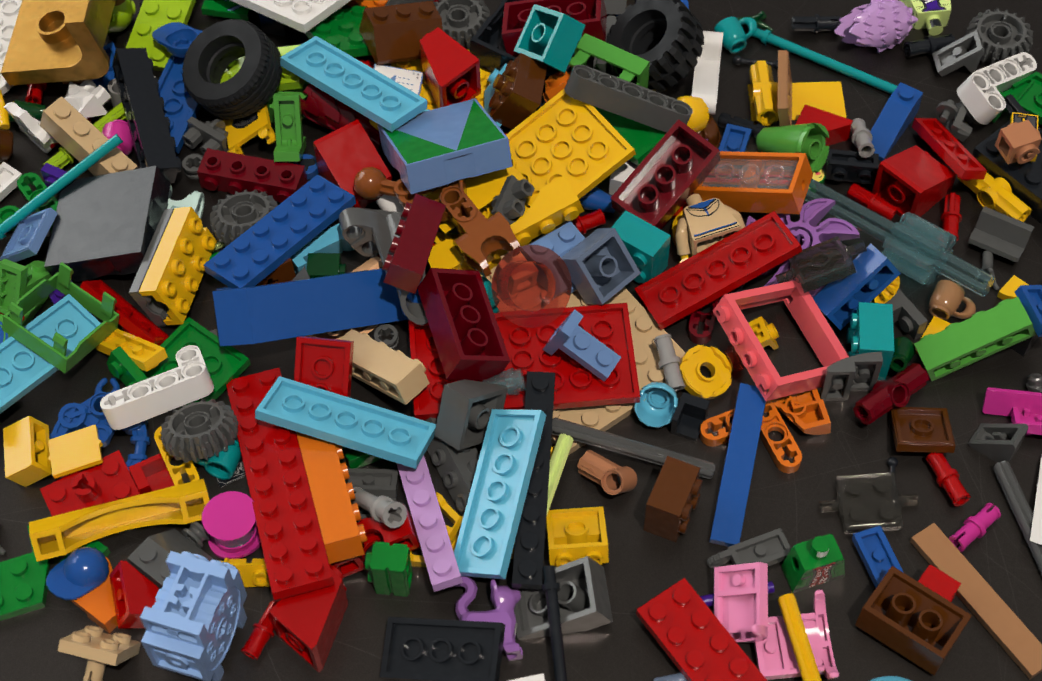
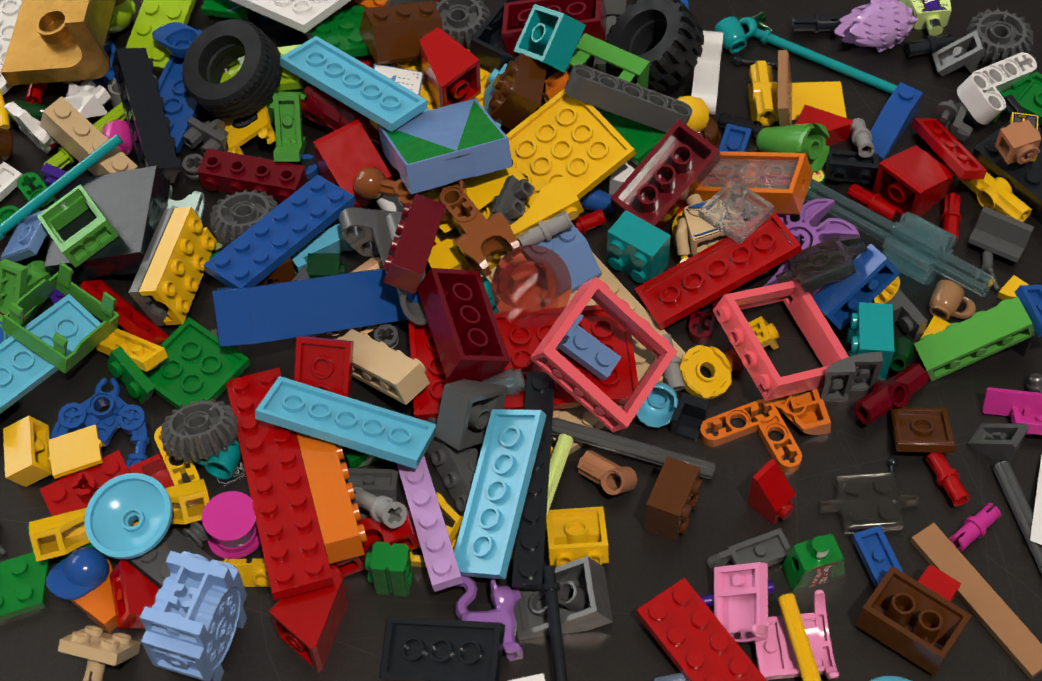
(88, 239): none -> bright green window
(118, 506): none -> medium azure dish
(161, 392): white beam -> none
(260, 635): red axle -> none
(546, 230): none -> light grey pin
(577, 383): none -> coral window
(600, 266): sand blue brick -> none
(735, 204): none -> clear plate
(738, 466): blue tile -> none
(771, 493): none -> red slope

